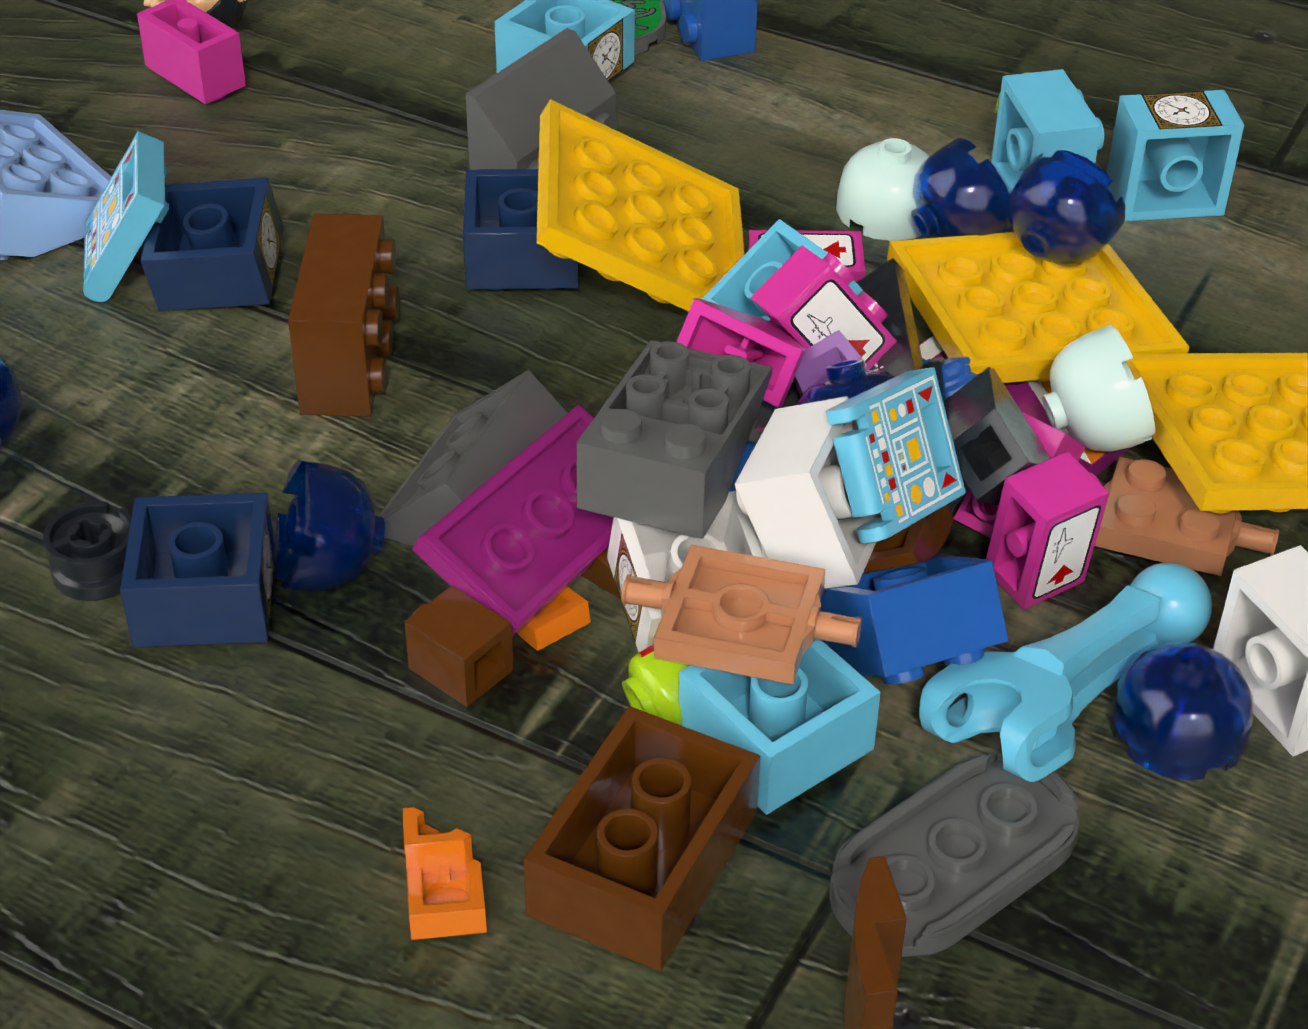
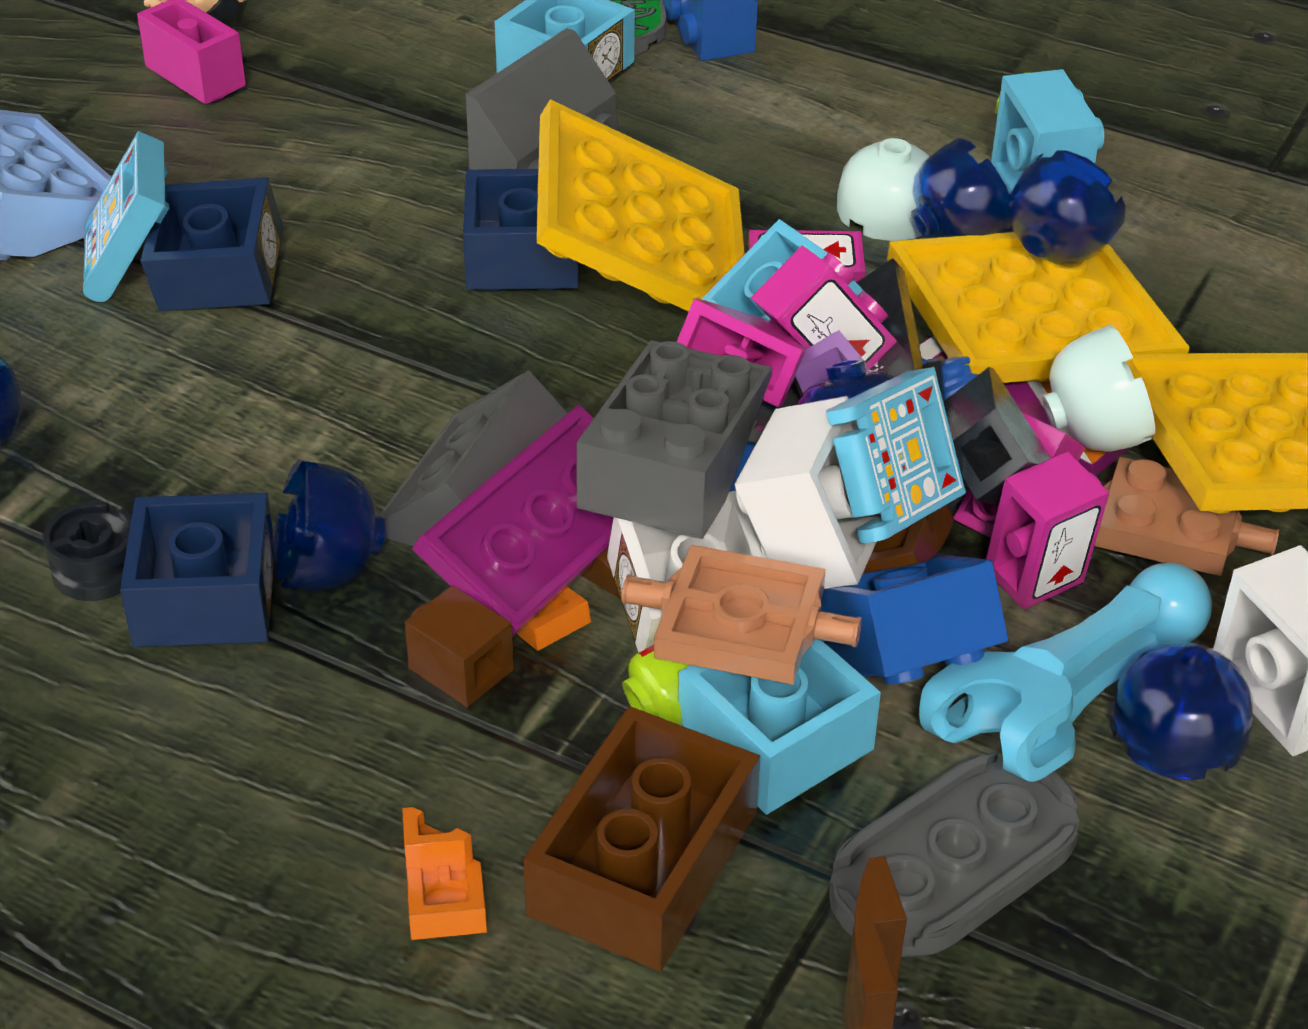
(343, 315): reddish brown brick -> none
(1174, 154): medium azure brick -> none

